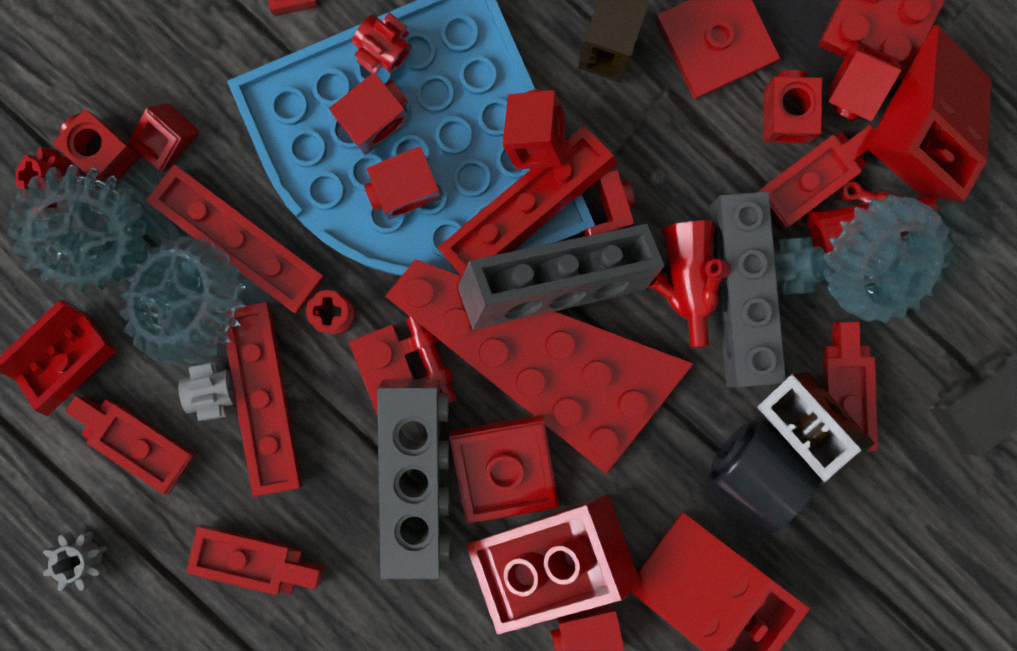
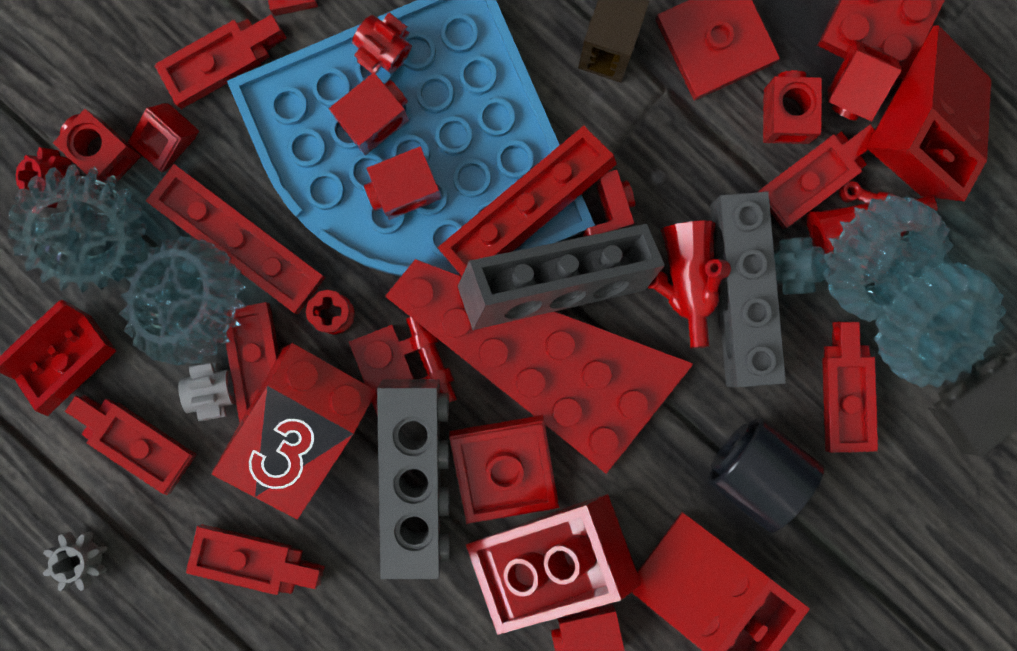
(218, 58): none -> red hinge
(293, 431): none -> red slope
(534, 129): red brick -> none
(815, 425): dark brown brick -> none
(940, 324): none -> clear light blue gear

